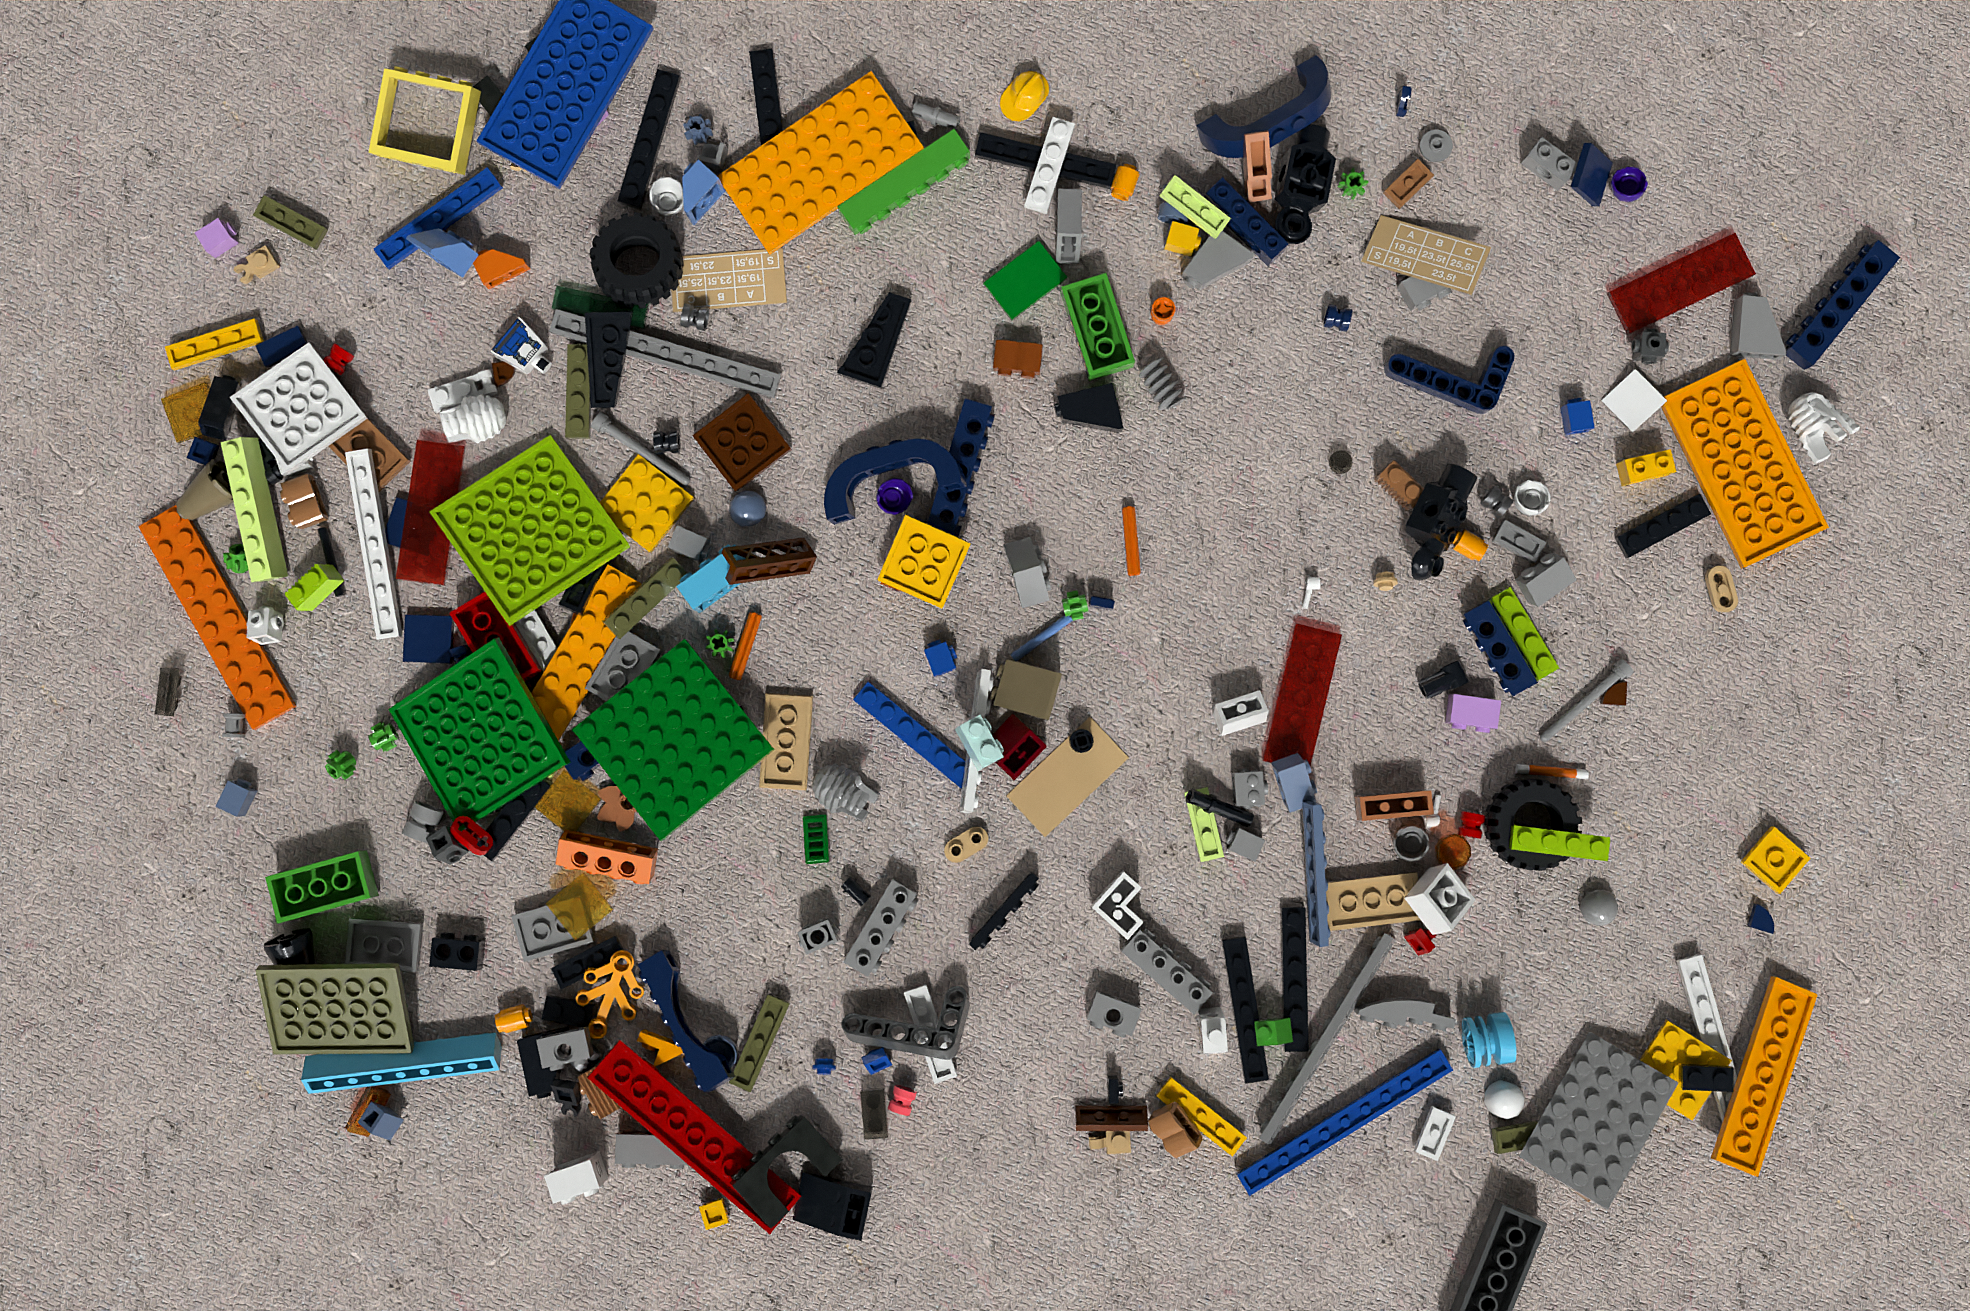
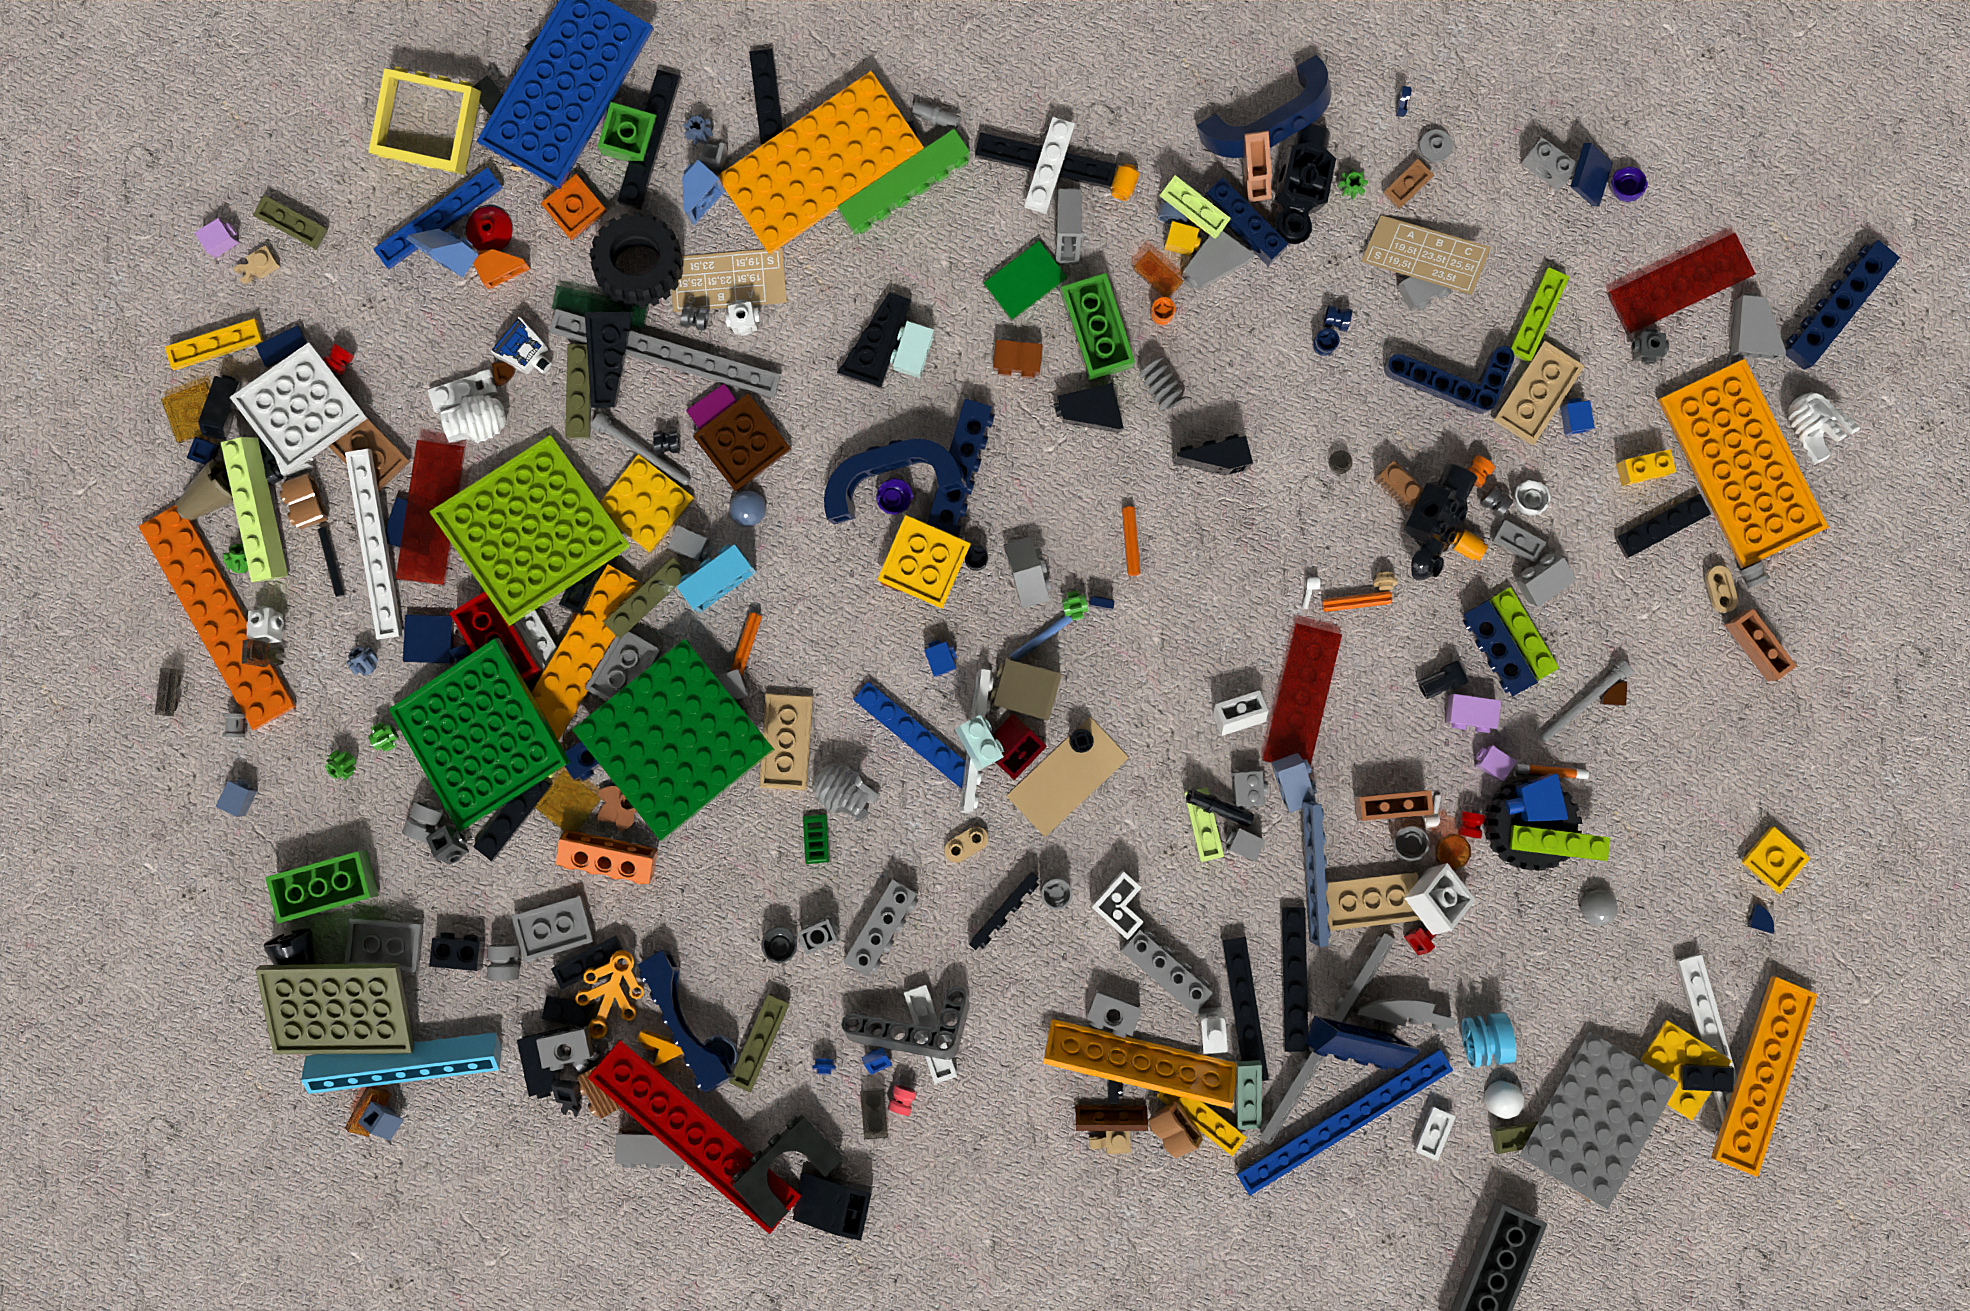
(258, 653): none -> clear smoke plate
(314, 587): lime brick -> none
(362, 661): none -> sand blue gear
(471, 835): red beam -> none
(497, 236): none -> red dish
(503, 962): none -> light grey wheel
(513, 1018): light orange brick -> none
(573, 207): none -> orange plate
(576, 1177): white brick -> none
(579, 906): clear yellow tile -> none
(626, 133): none -> bright green slope
(666, 196): white hair -> none
(711, 406): none -> magenta tile
(713, 646): bright green gear -> none
(714, 1213): yellow plate -> none
(734, 685): none -> light grey panel
(744, 325): none -> white brick
(773, 565): reddish brown fence -> none
(779, 945): none -> dark grey hair
(855, 891): black pin -> none
(913, 349): none -> light aqua brick
(979, 556): none -> black wheel
(1024, 96): yellow piece -> none
(1056, 893): none -> light grey wheel
(1140, 1063): none -> light orange plate
(1157, 275): none -> clear orange plate
(1217, 458): none -> black slope
(1248, 1094): none -> sand green plate
(1273, 1031): bright green brick -> none
(1329, 338): none -> dark blue wheel
(1357, 601): none -> orange axle
(1359, 1043): none -> dark blue slope
(1481, 468): none -> orange wheel
(1494, 762): none -> lavender brick
(1538, 393): none -> tan plate
(1539, 314): none -> lime plate
(1539, 800): none -> blue torso
(1634, 400): white sticker -> none
(1754, 574): none -> light grey wheel
(1760, 645): none -> nougat brick

